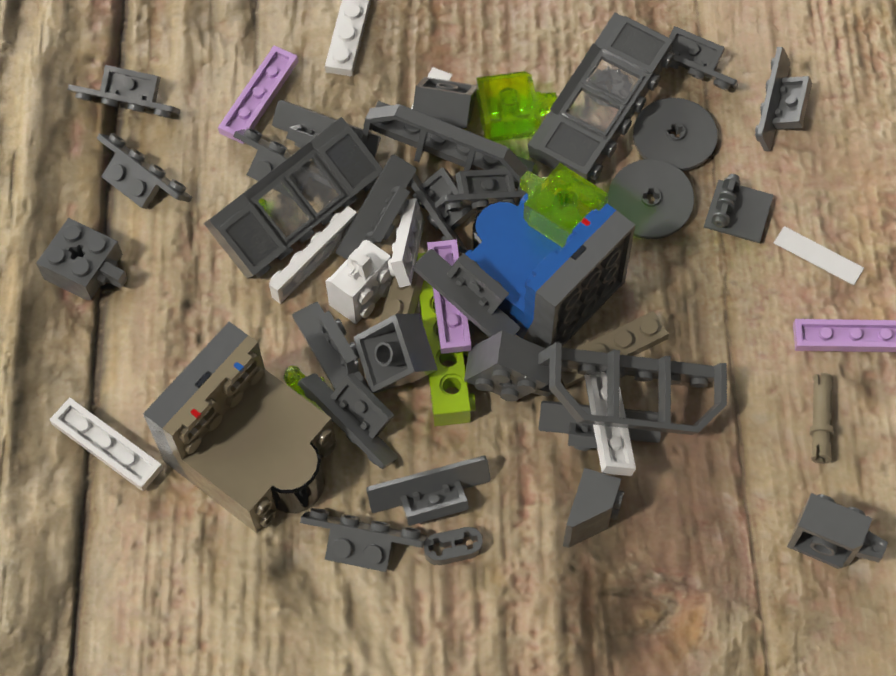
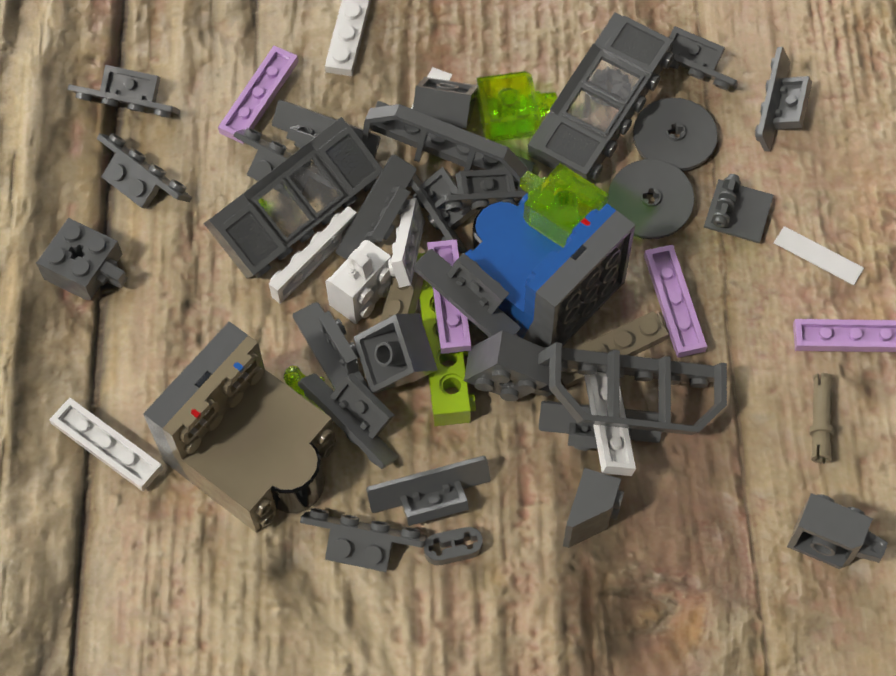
(675, 301): none -> lavender plate

